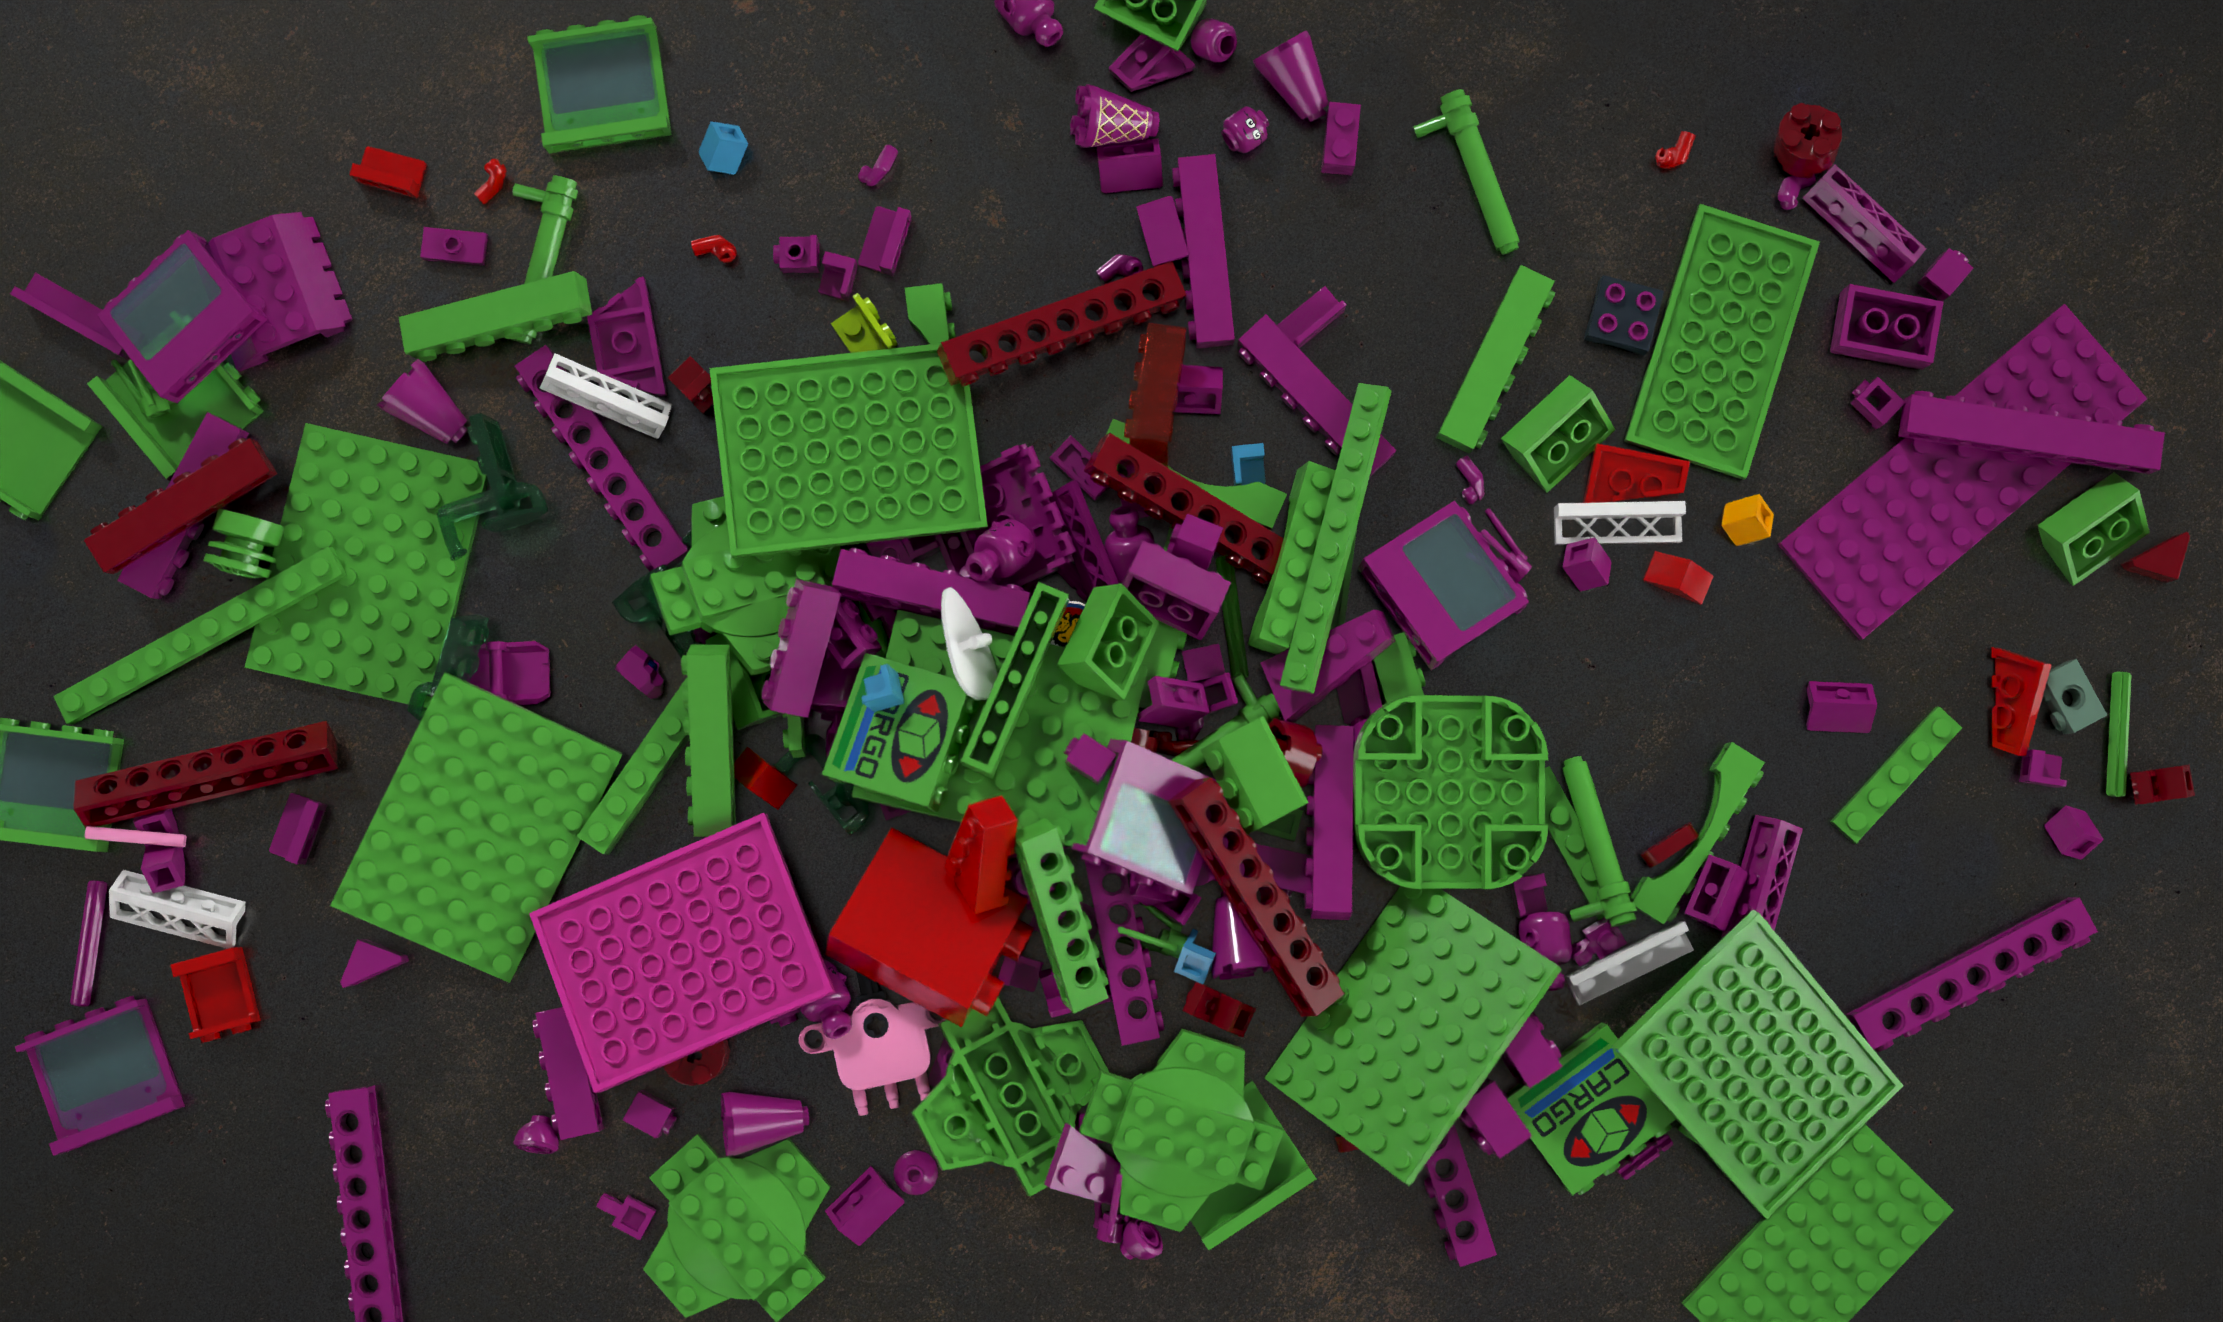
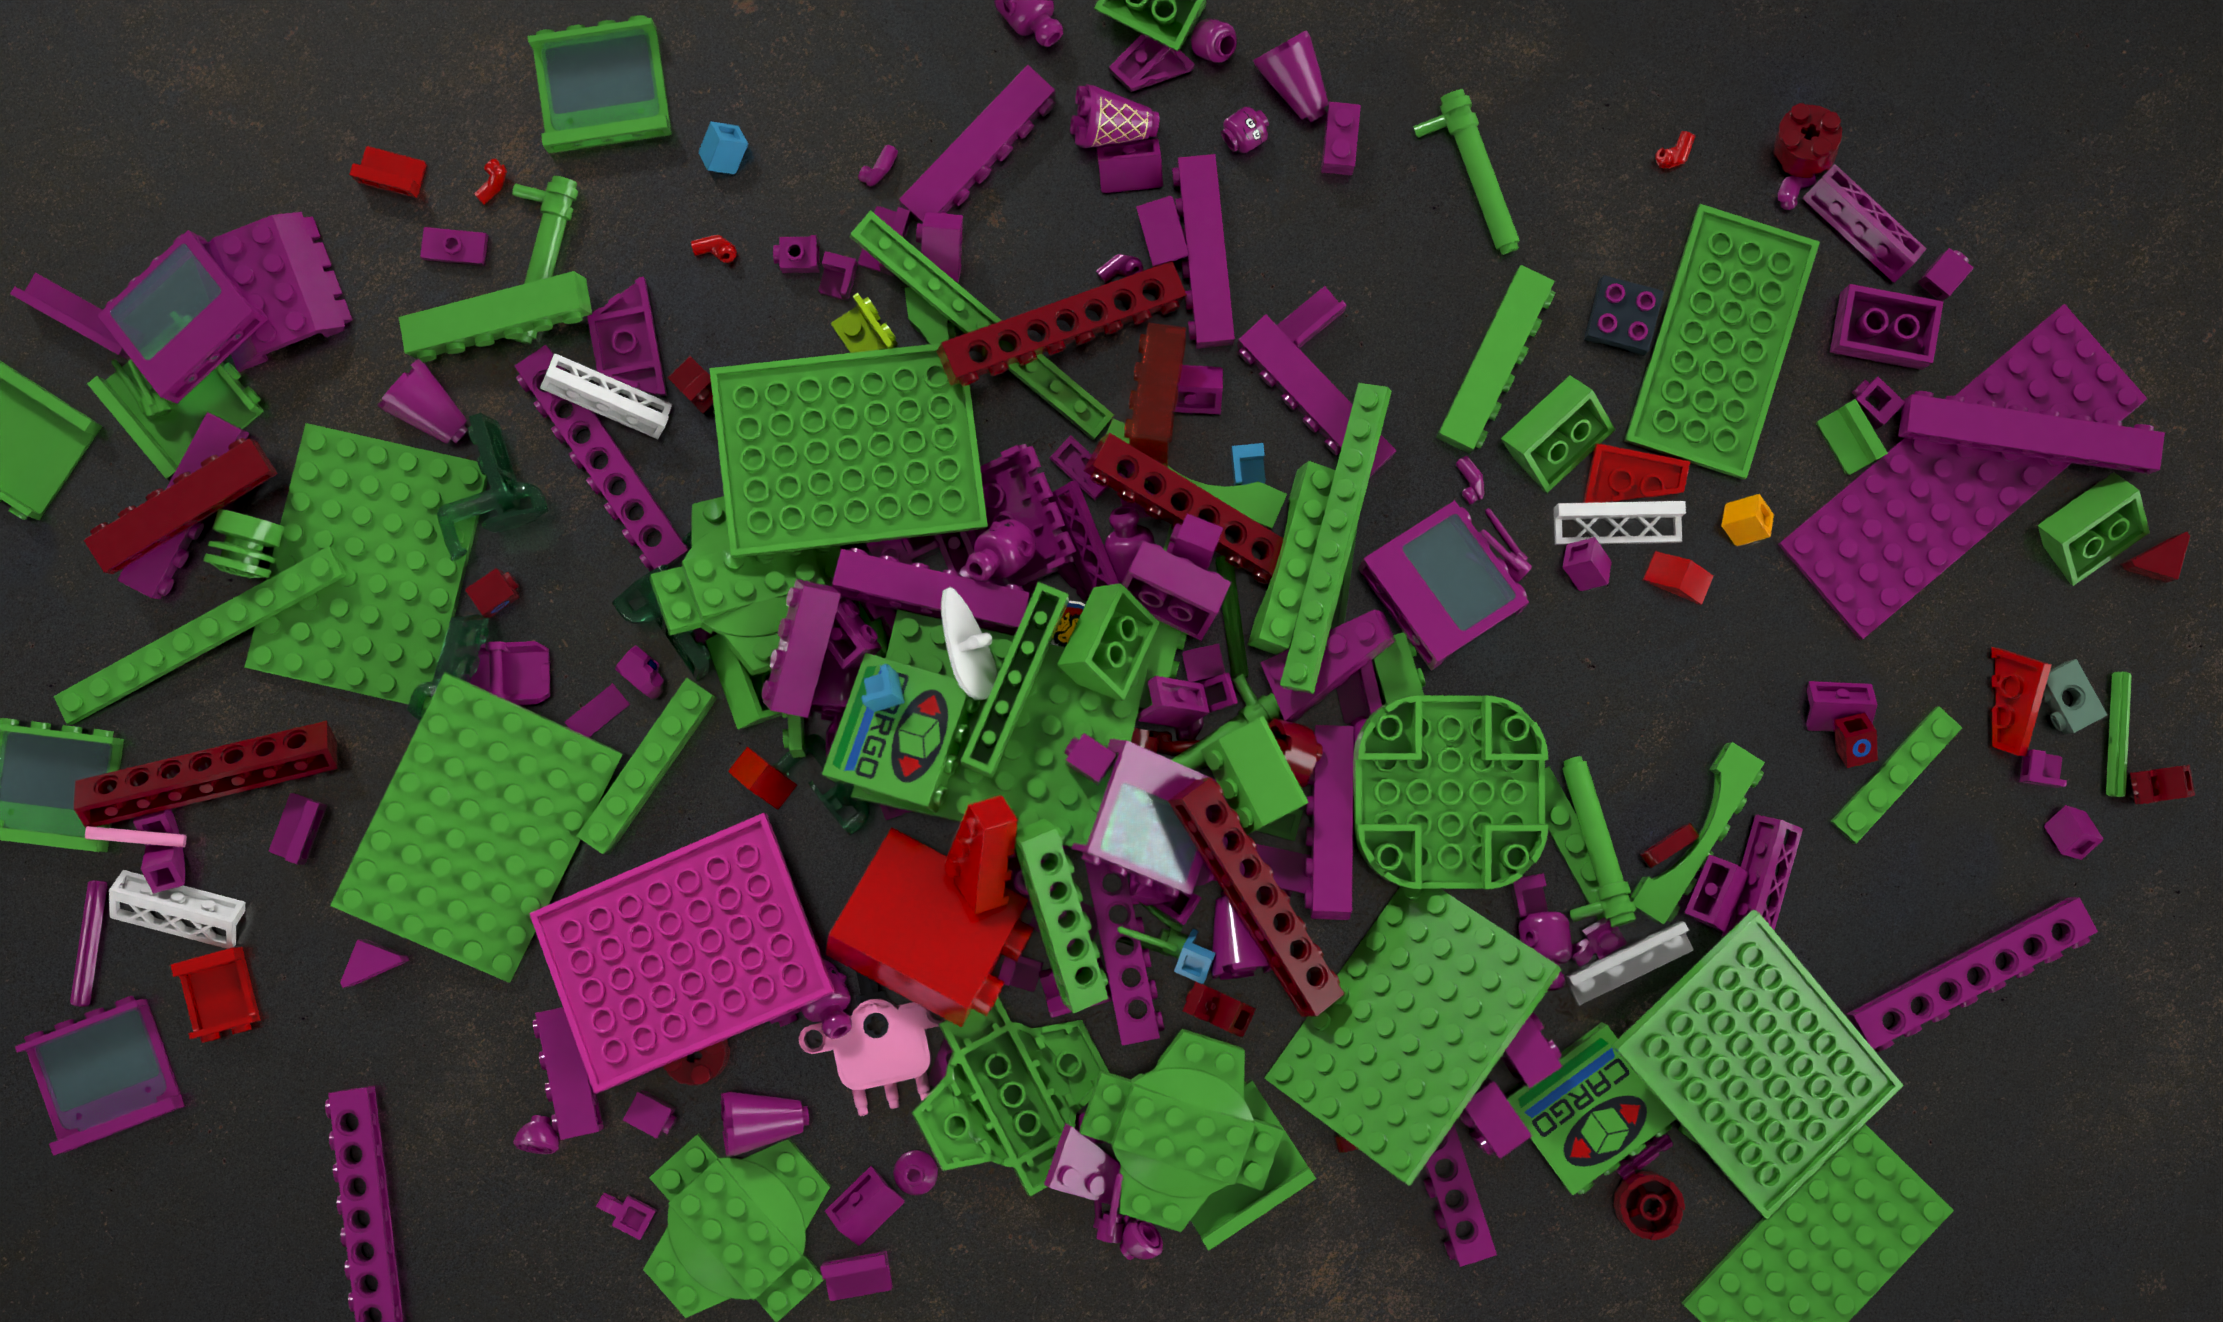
(493, 592): none -> dark red brick
(598, 711): none -> magenta sticker
(710, 738): bright green brick -> none
(857, 1276): none -> magenta panel
(942, 241): none -> magenta brick
(971, 315): none -> bright green plate
(980, 145): none -> magenta brick
(1666, 1211): none -> dark red brick
(1851, 437): none -> bright green panel
(1856, 740): none -> dark red brick

